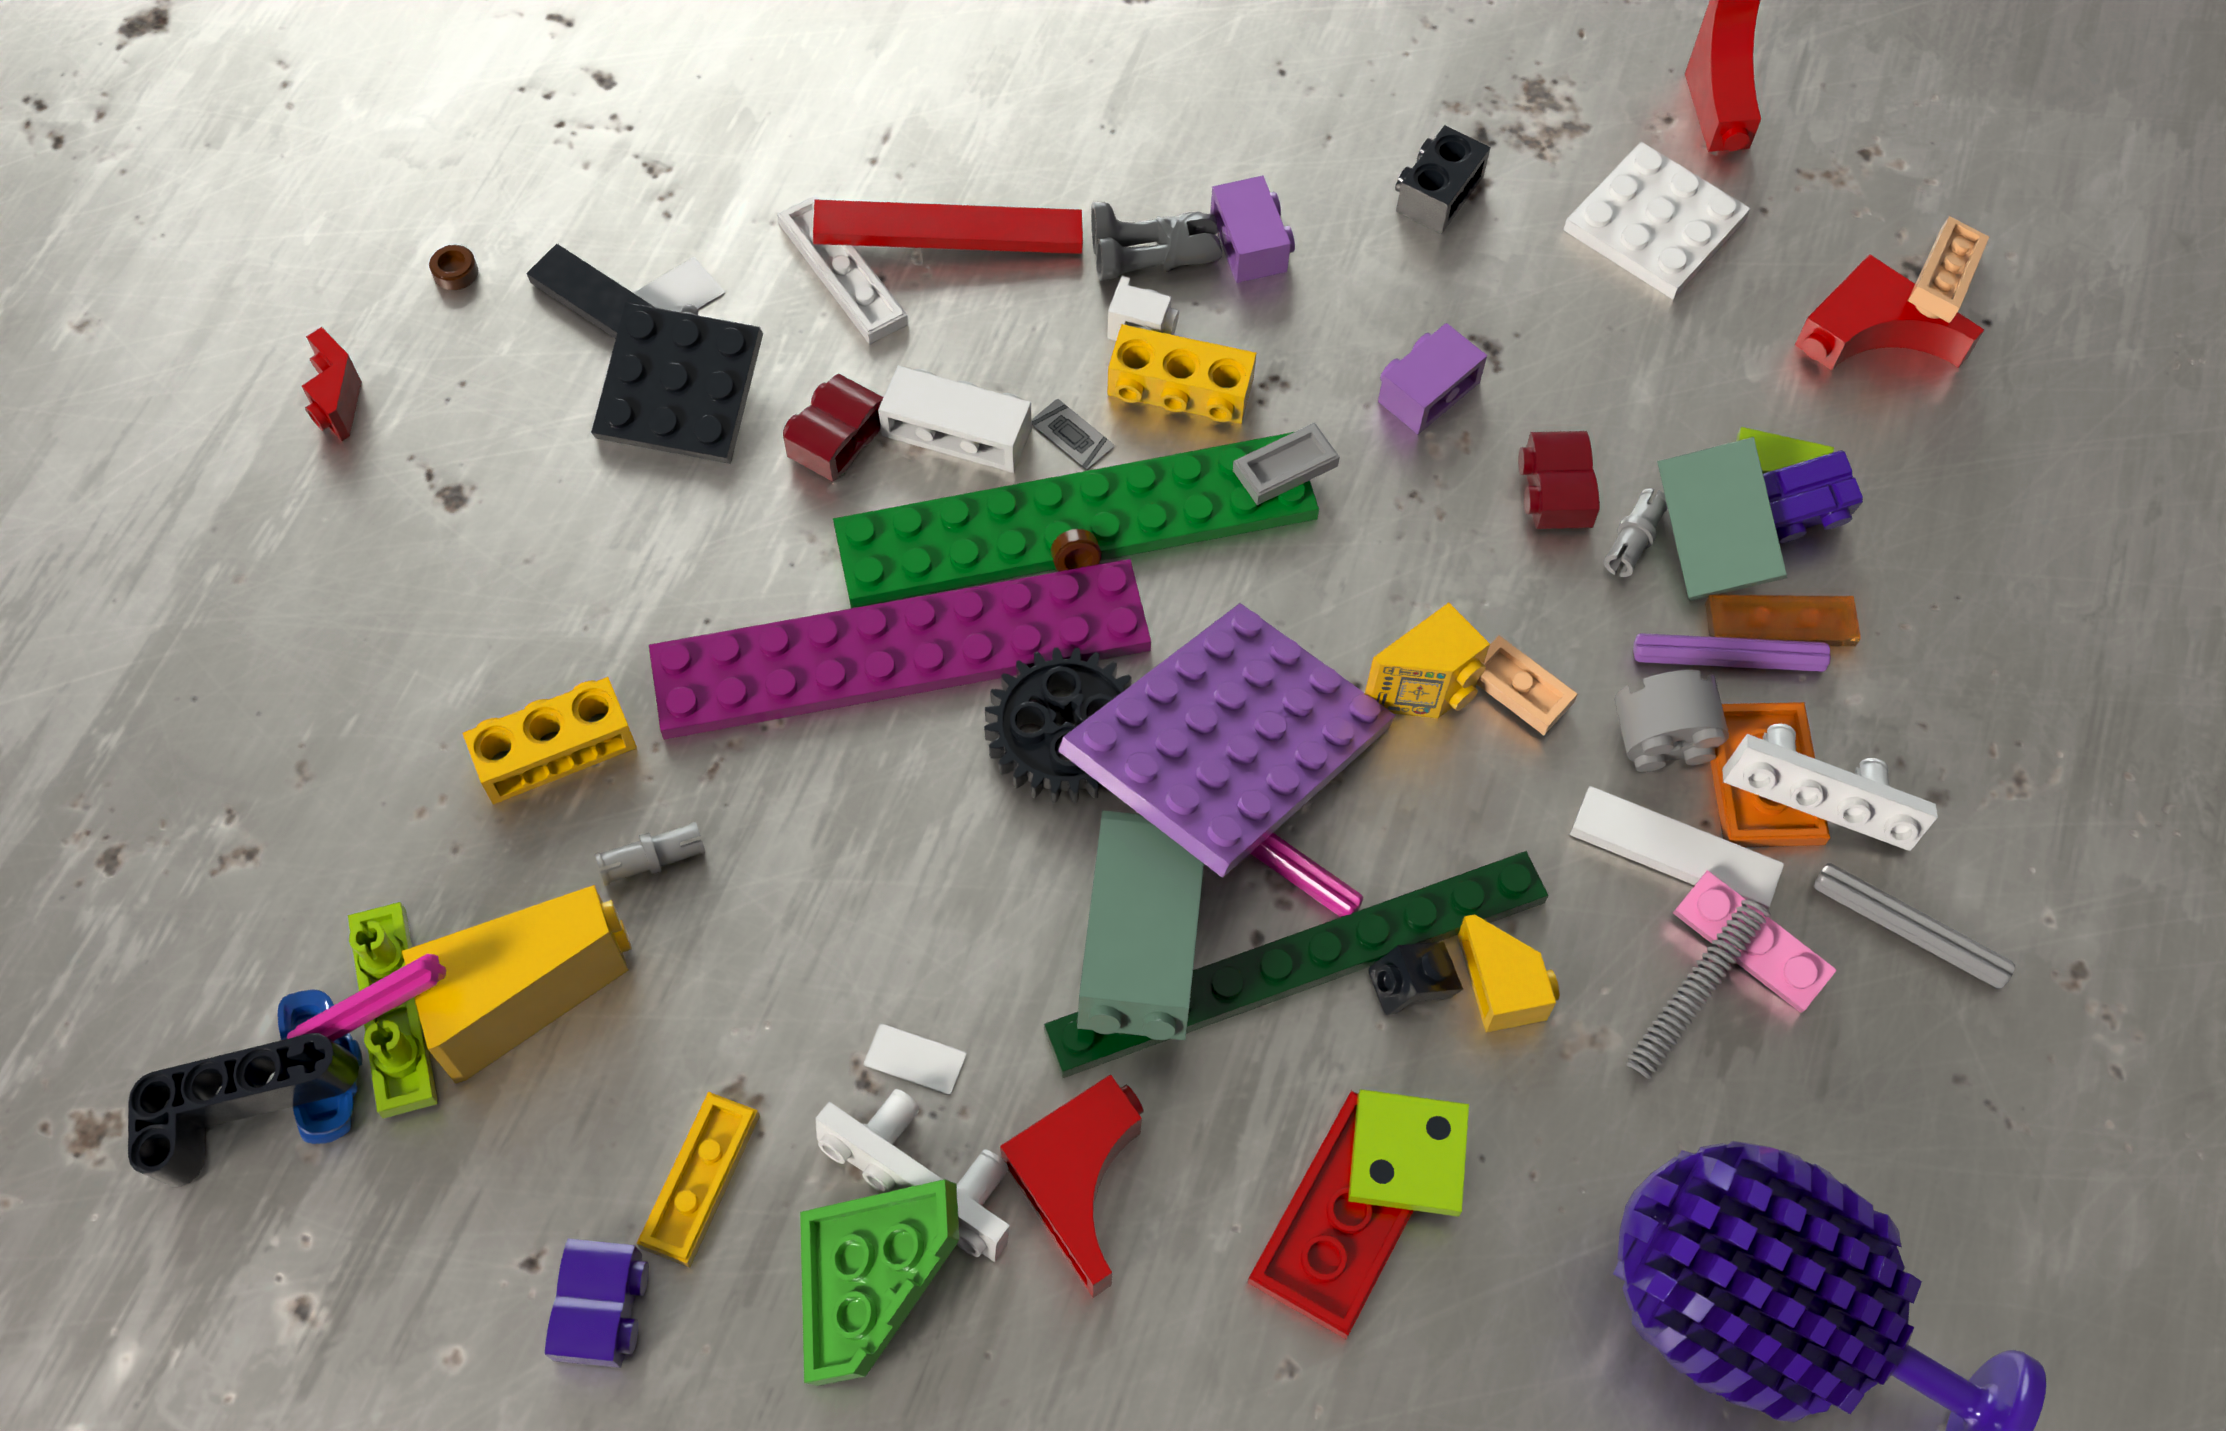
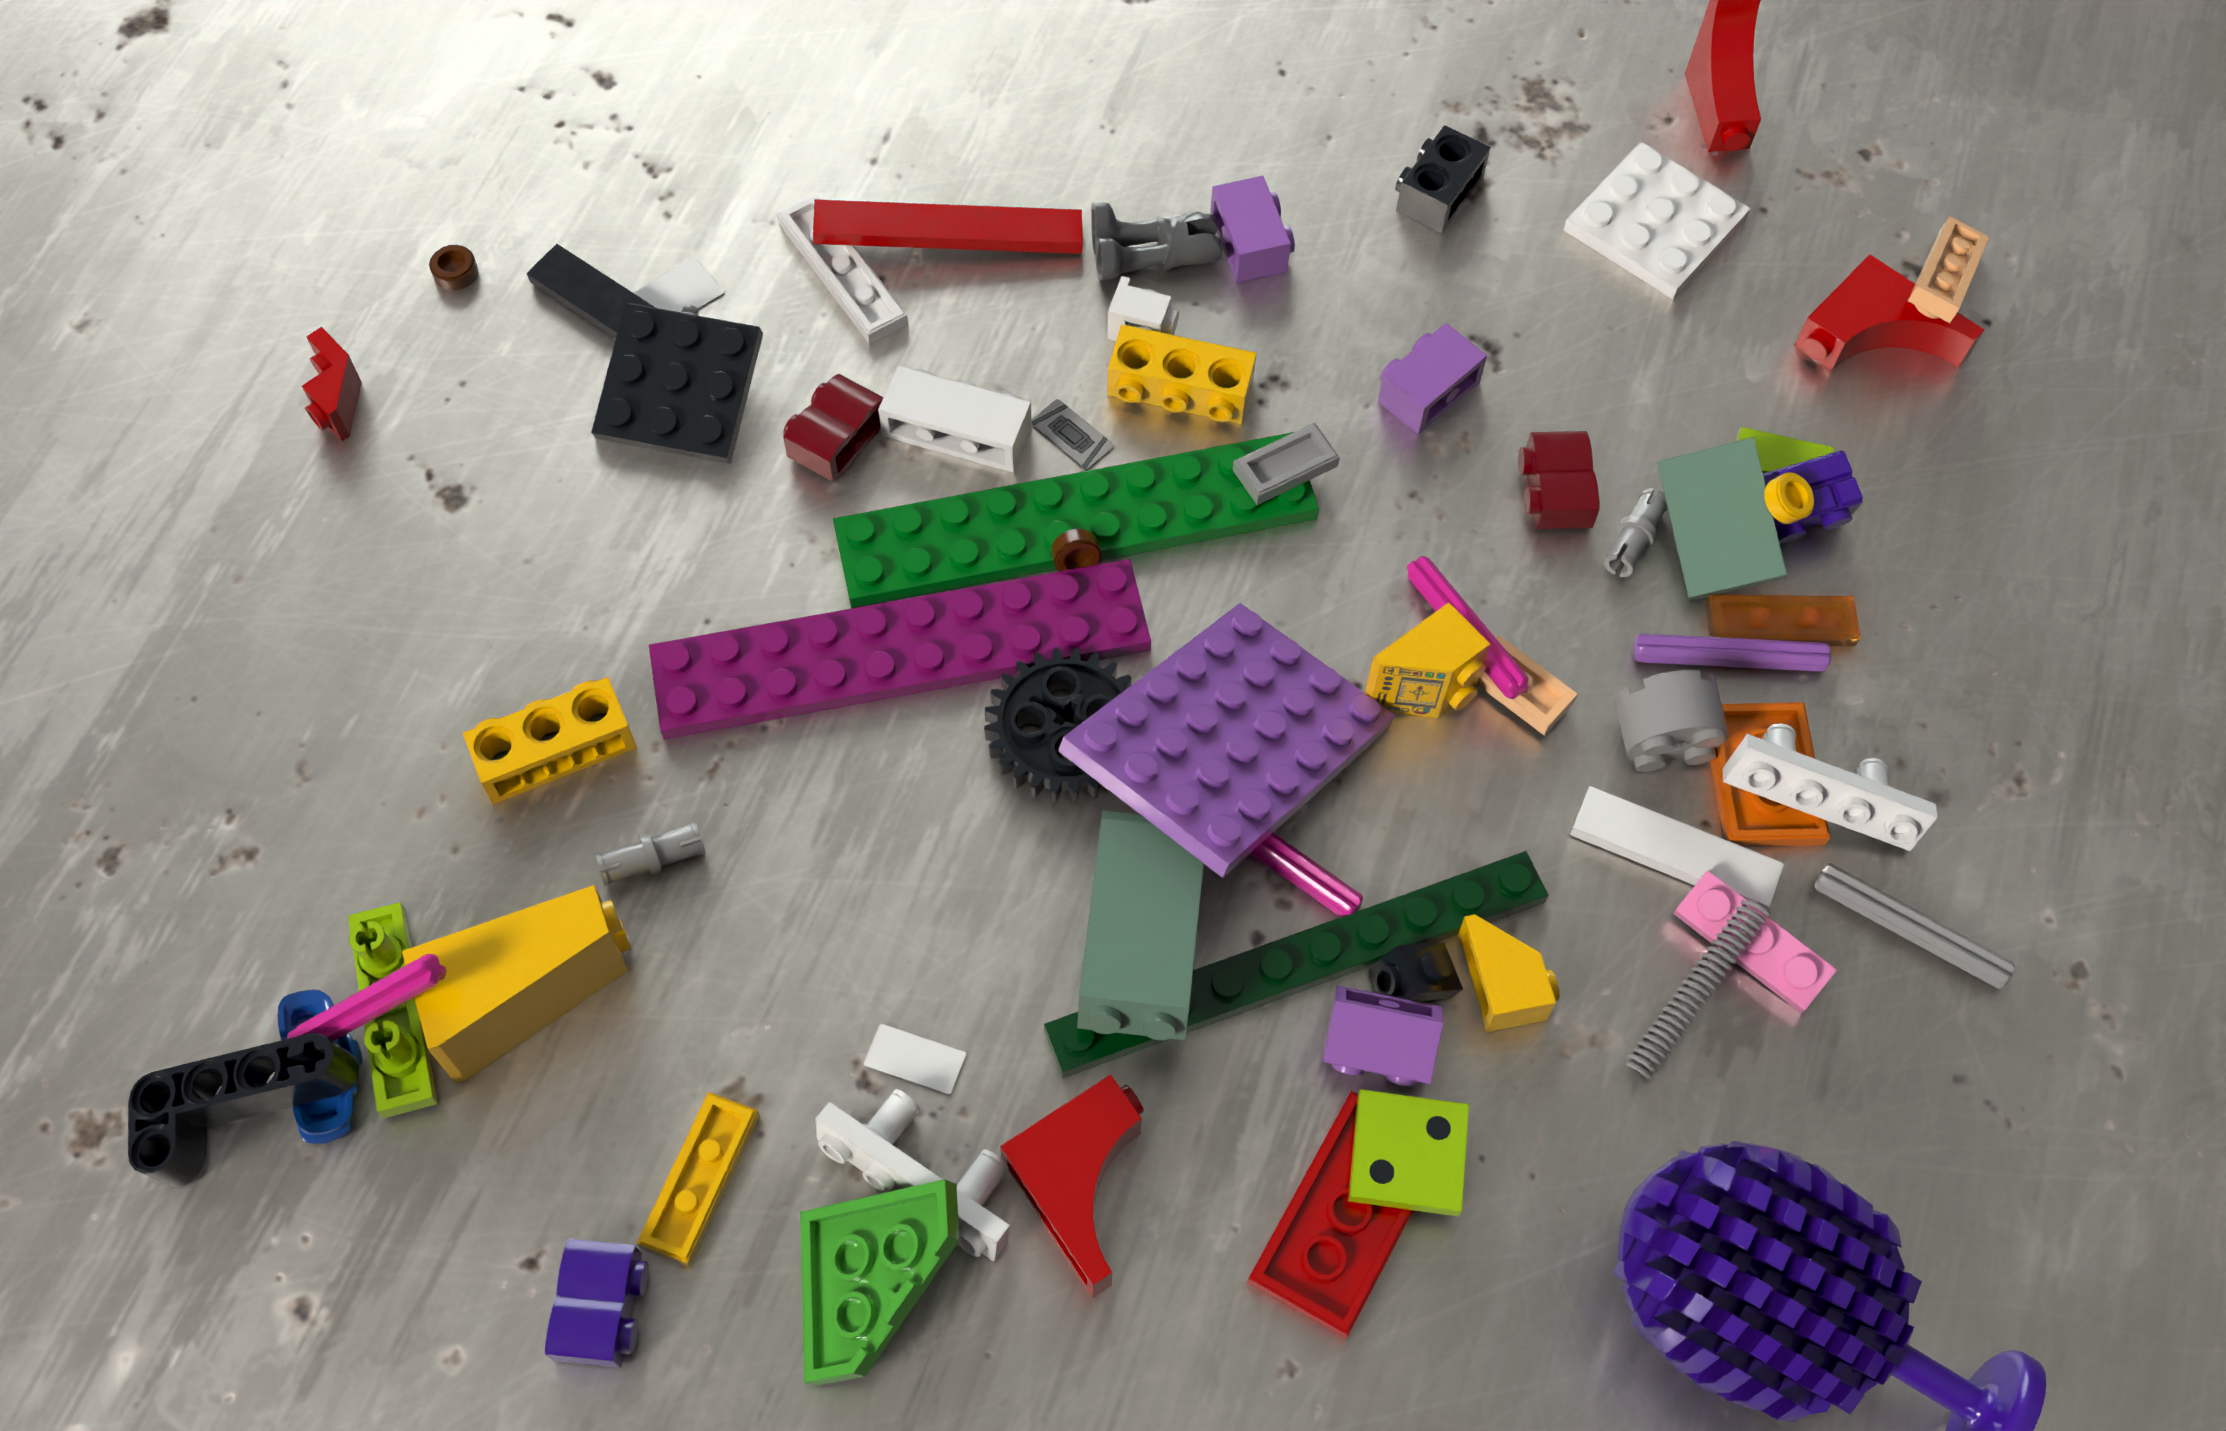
(1383, 1036): none -> medium lavender brick
(1438, 592): none -> dark pink axle
(1789, 498): none -> yellow tile

